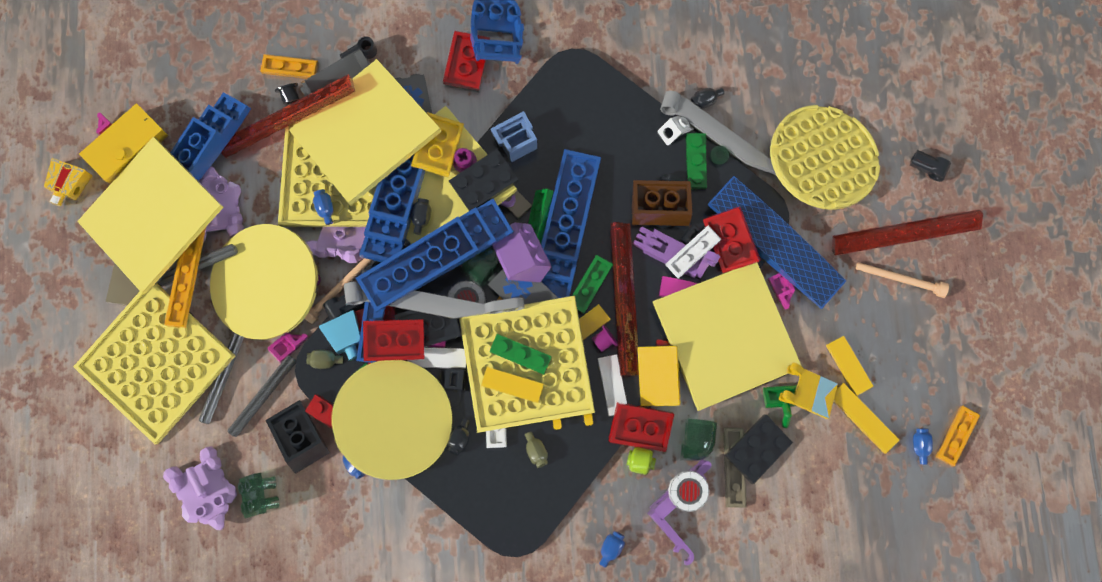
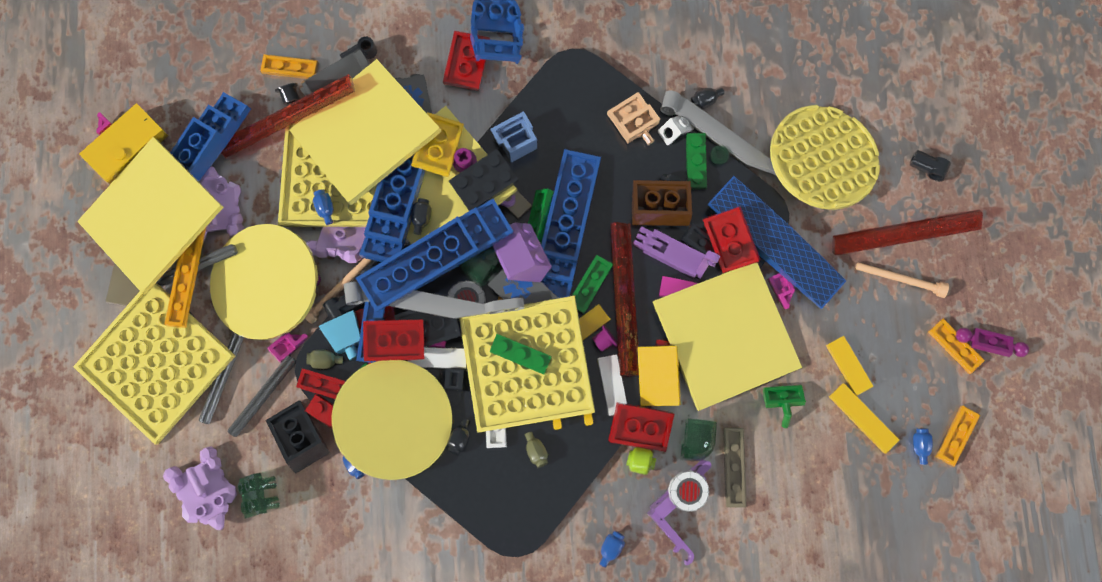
(65, 181): yellow torso -> none
(319, 383): none -> red plate
(512, 384): yellow tile -> none
(634, 118): none -> light nougat plate
(693, 251): white tile -> none
(758, 449): black plate -> none
(812, 392): yellow flag -> none
(961, 352): none -> light orange tile
(992, 342): none -> magenta plate

